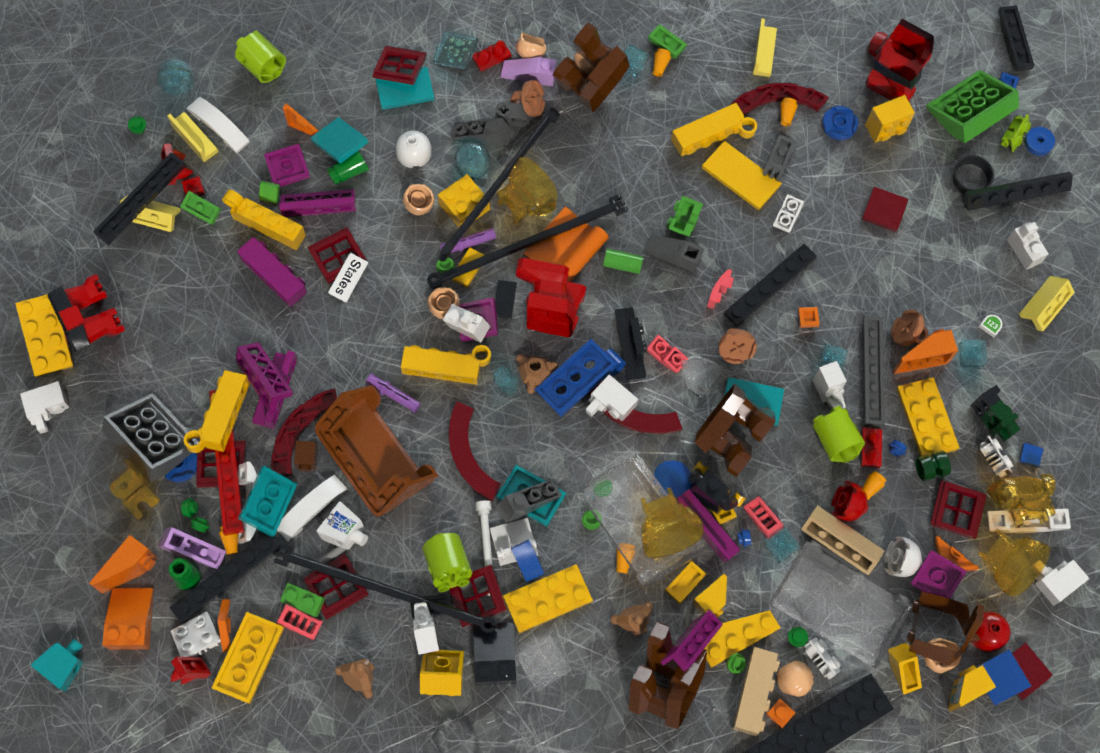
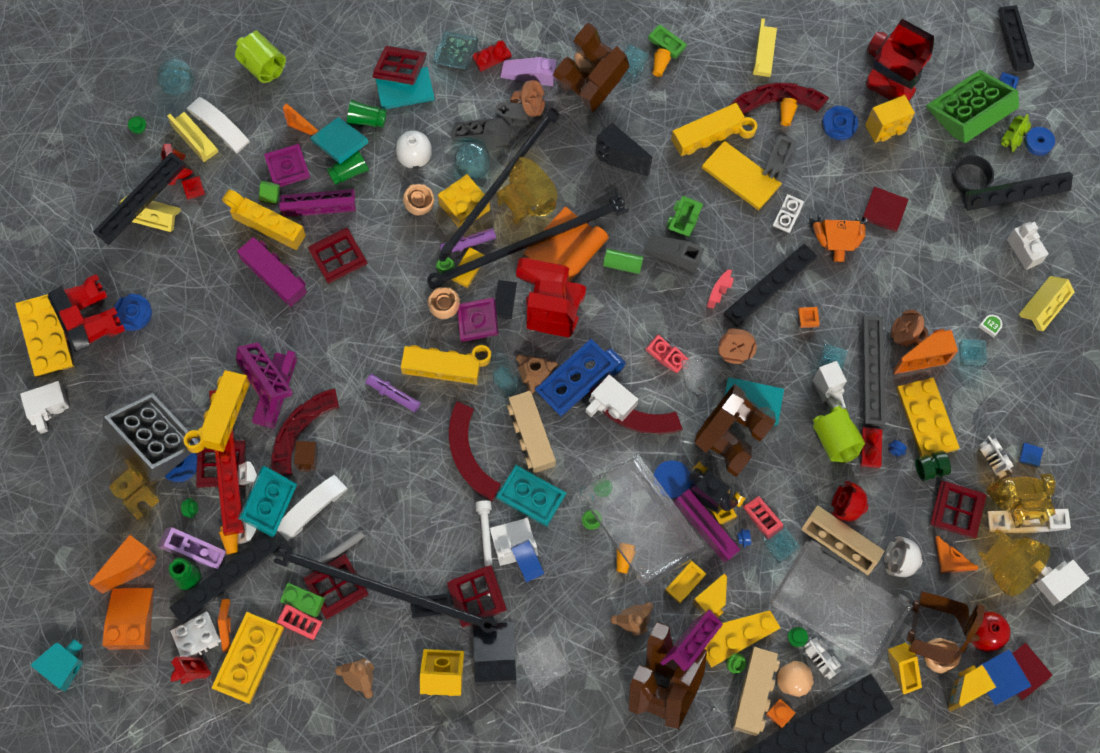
(133, 312): none -> blue tile
(199, 524): green plate -> none
(200, 207): bright green plate -> none
(342, 528): white torso -> none
(348, 277): white sticker -> none
(365, 114): none -> green plant
(370, 451): dark orange windscreen -> none
(424, 629): white hinge -> none
(447, 561): lime cylinder -> none
(466, 323): white hinge -> none
(528, 500): dark grey slope -> none
(530, 46): light nougat hair -> none
(531, 431): none -> tan brick
(547, 598): yellow plate -> none
(621, 151): none -> black slope
(631, 343): black bracket -> none
(667, 529): clear yellow piece -> none
(839, 235): none -> orange torso
(873, 484): light orange cone -> none
(938, 575): magenta plate -> none
(996, 414): dark green hips -> none

